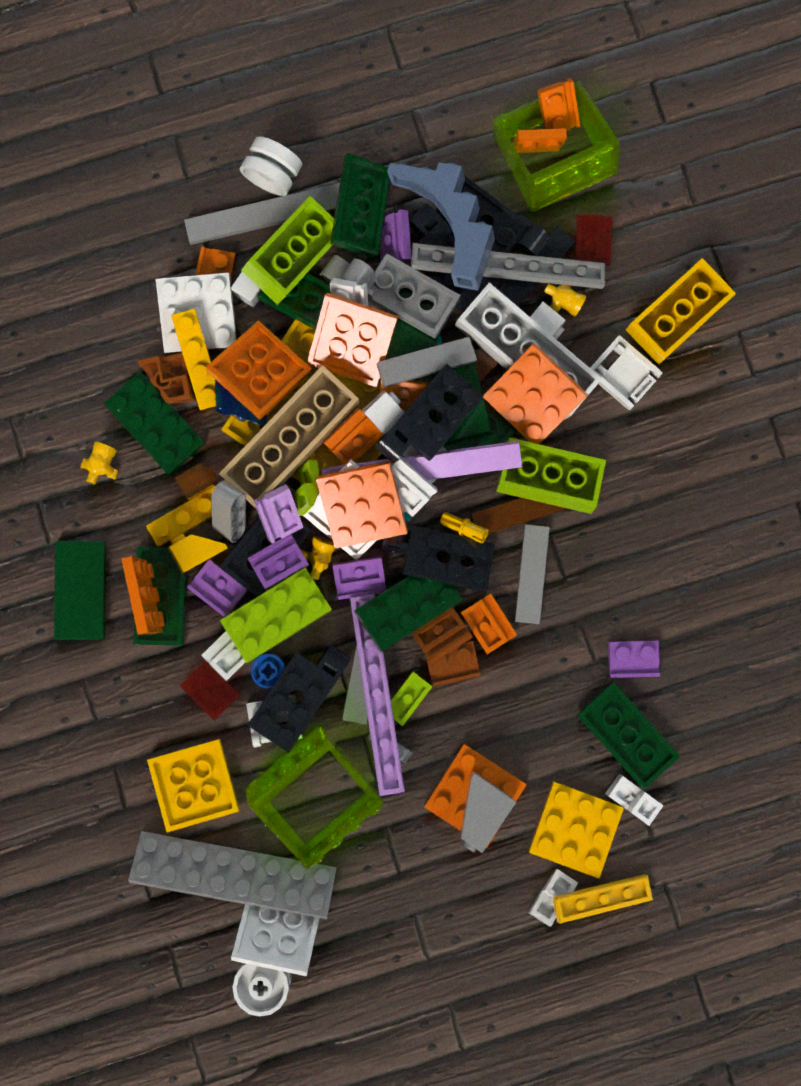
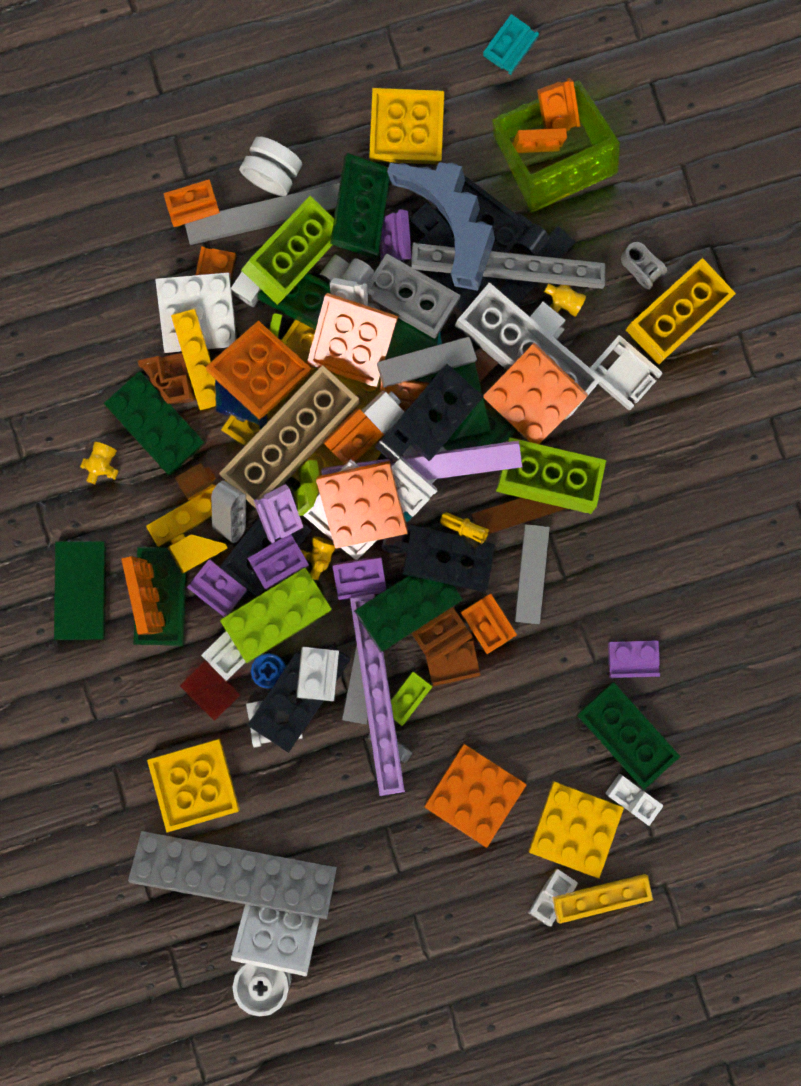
(191, 203): none -> orange plate
(278, 325): none -> lime tile
(289, 768): clear neon green windscreen -> none
(317, 674): none -> white plate
(406, 126): none -> yellow plate
(483, 812): light grey slope -> none
(510, 44): none -> teal plate
(593, 238): clear red plate -> none
(642, 267): none -> light grey piece

